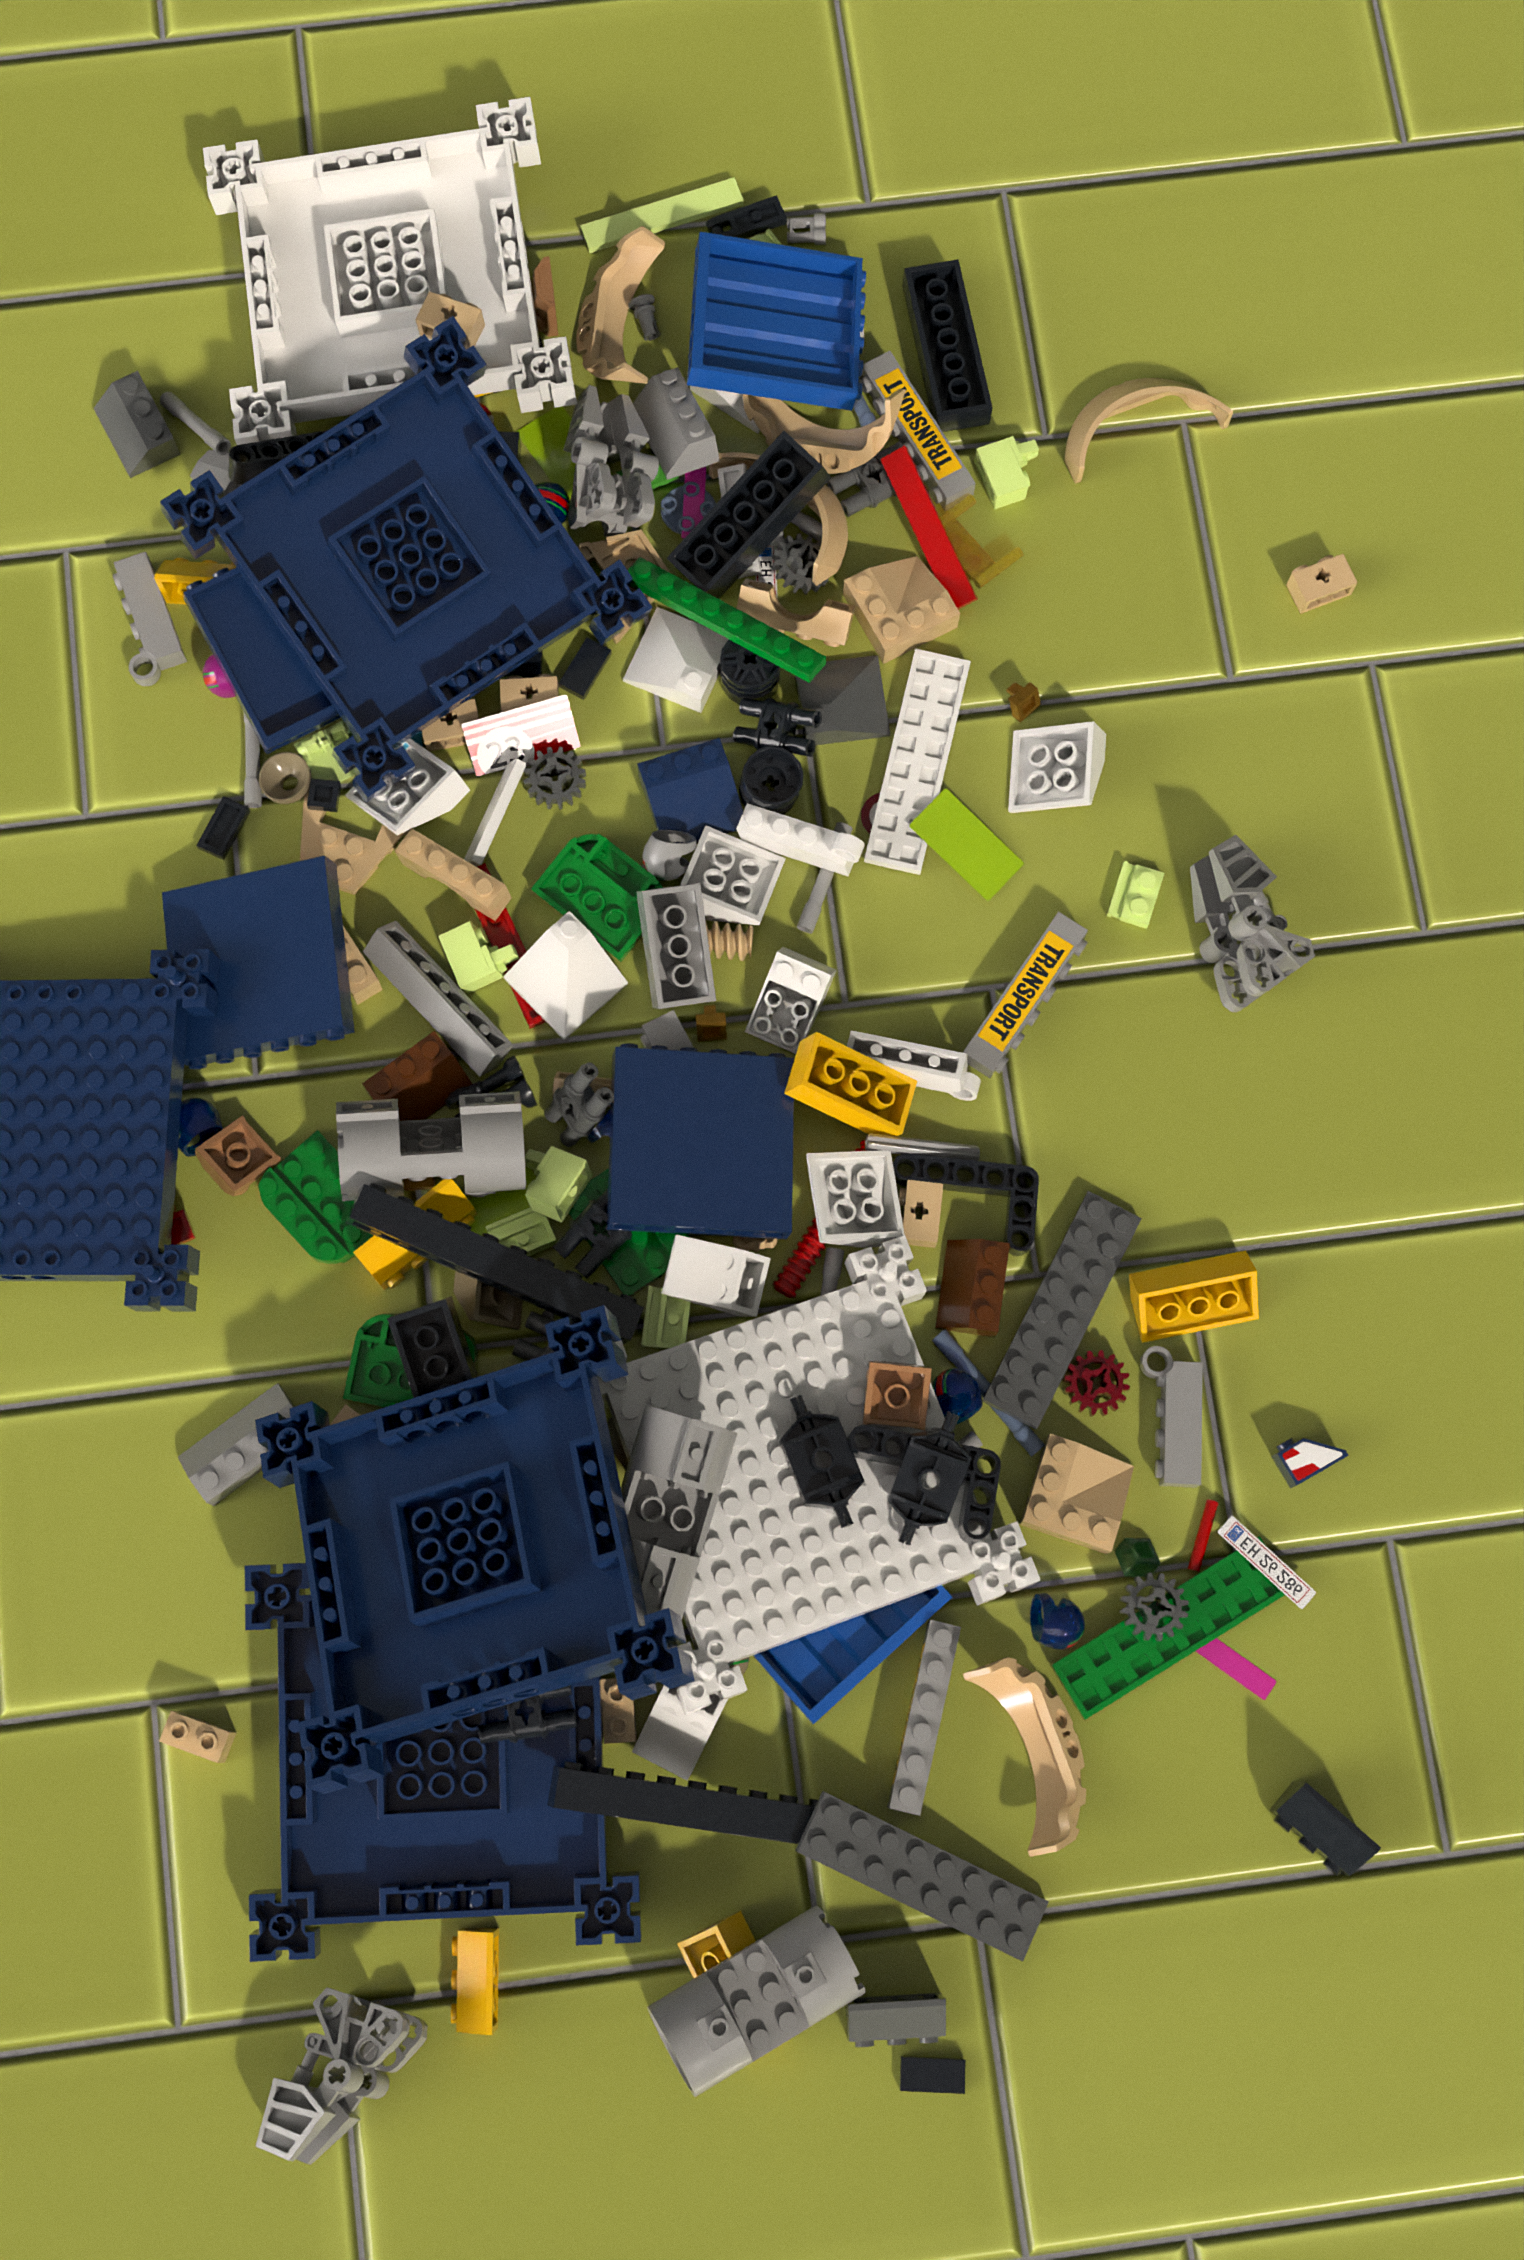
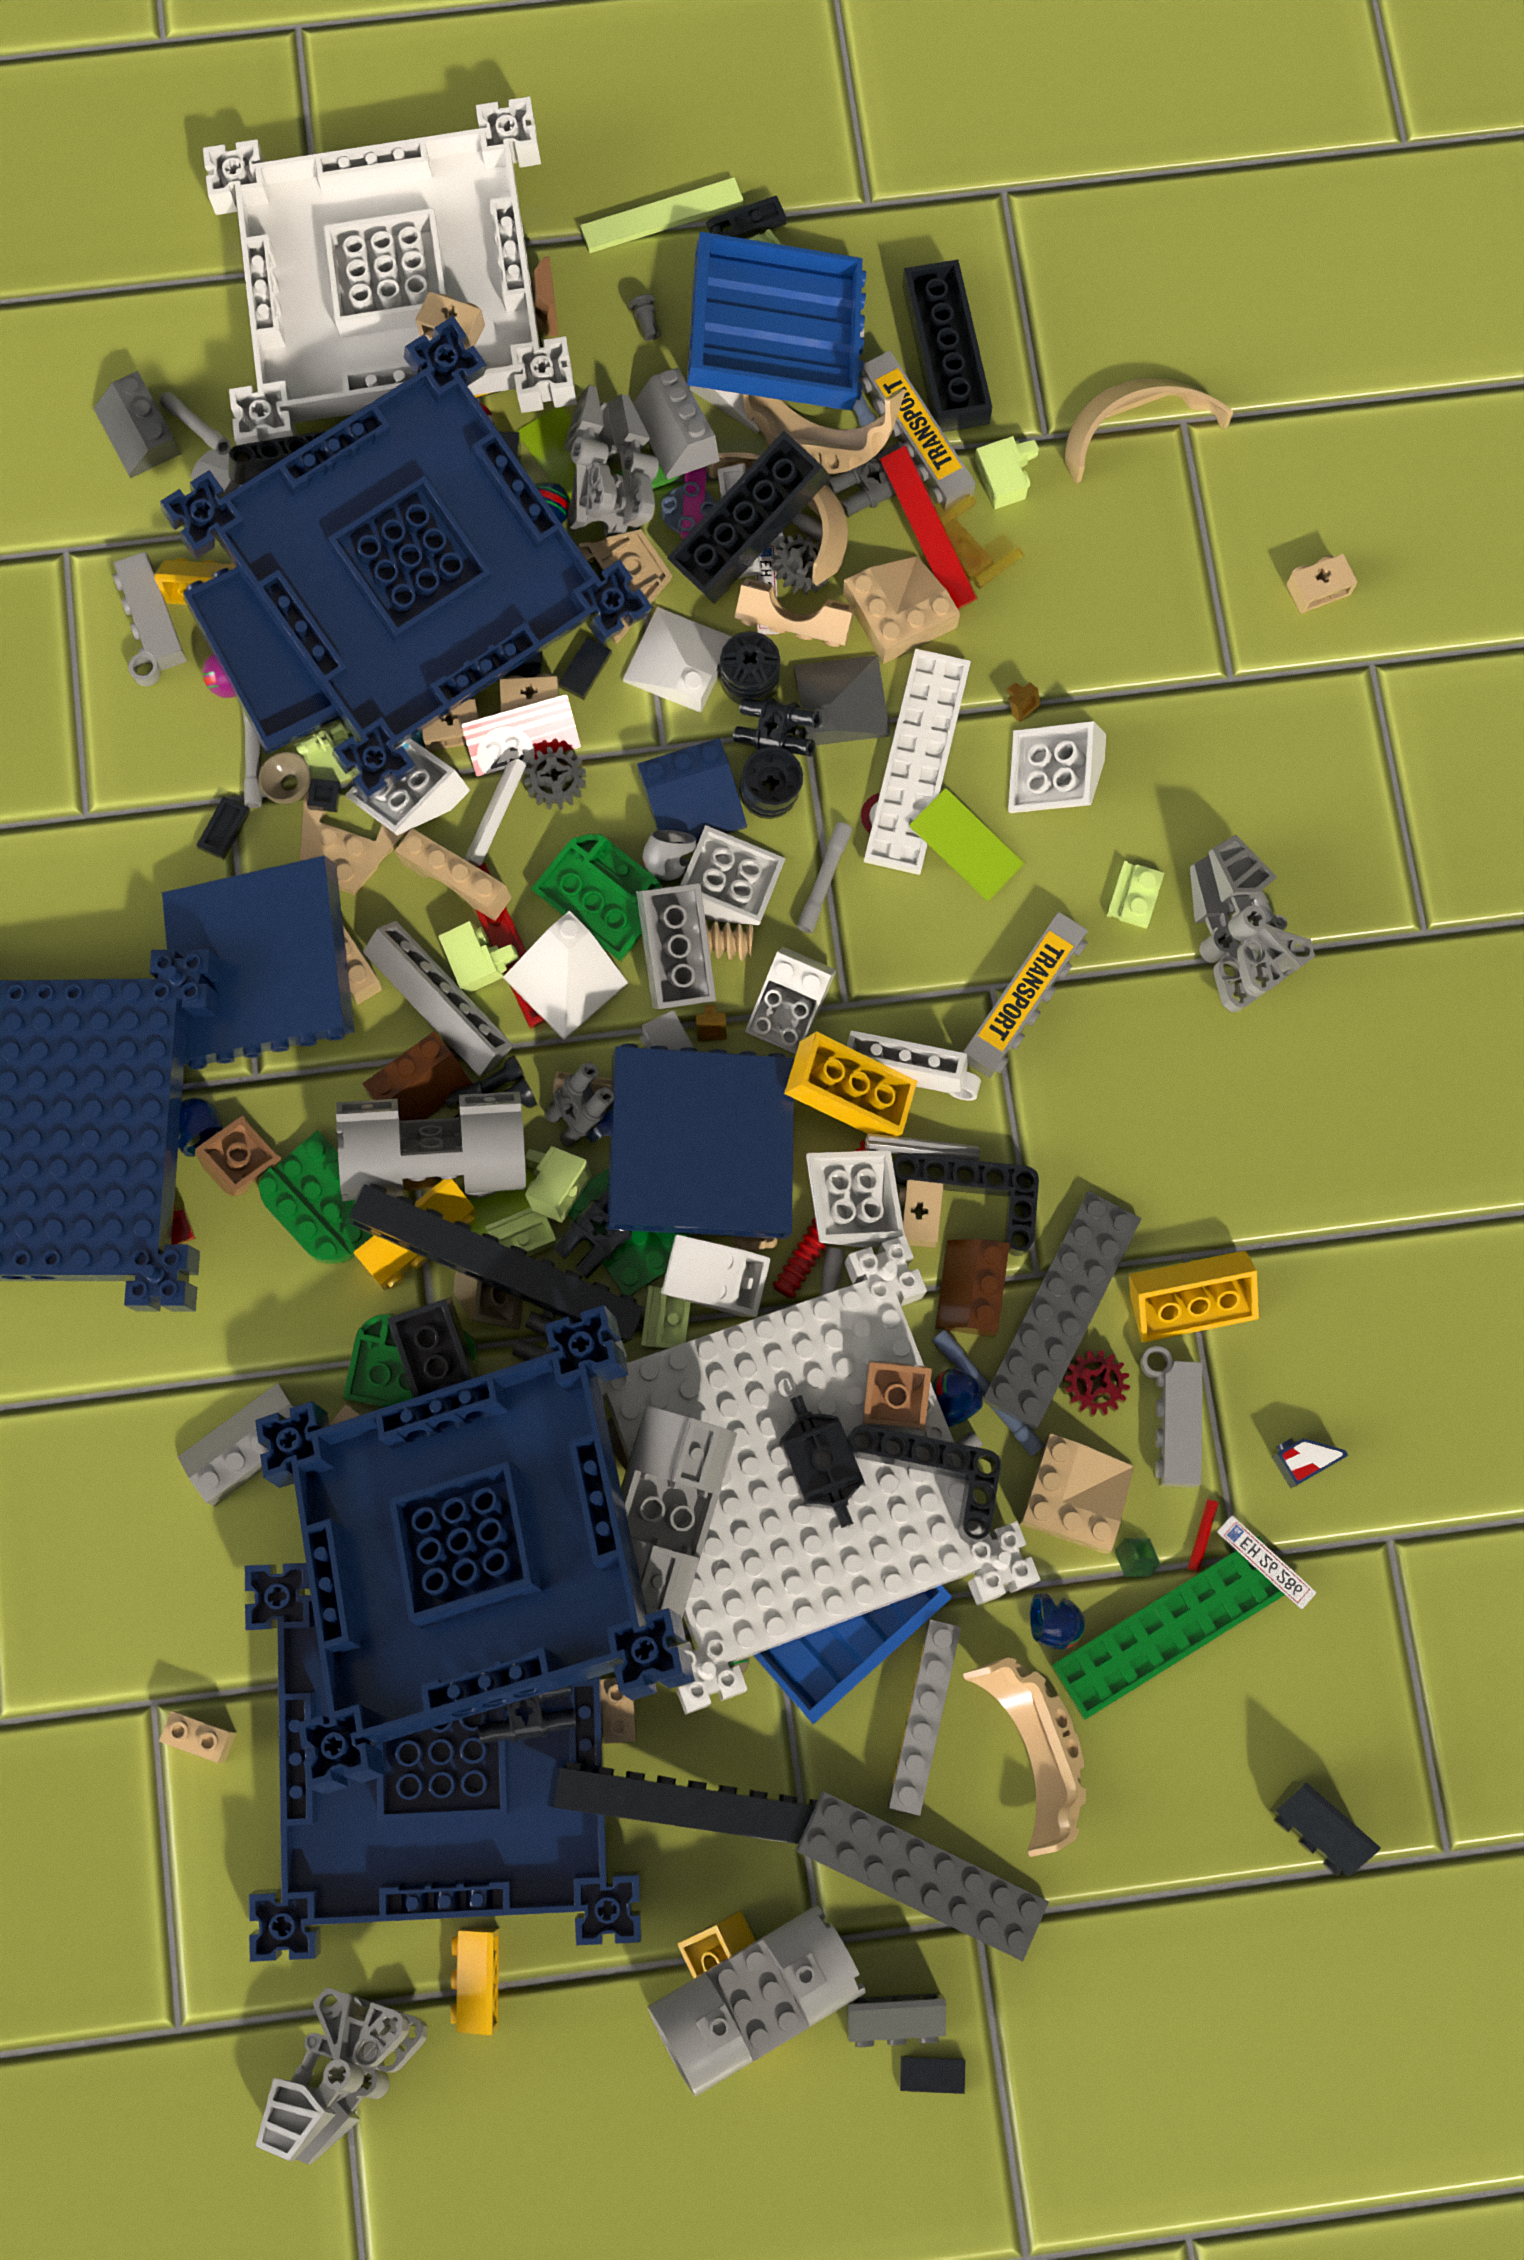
(606, 308): tan windscreen -> none
(676, 1738): white slope -> none
(726, 620): green plate -> none
(799, 840): white hinge -> none
(817, 229): light grey piece -> none
(929, 1452): black plate -> none
(1156, 1593): dark grey gear -> none
(1238, 1668): dark pink sticker -> none

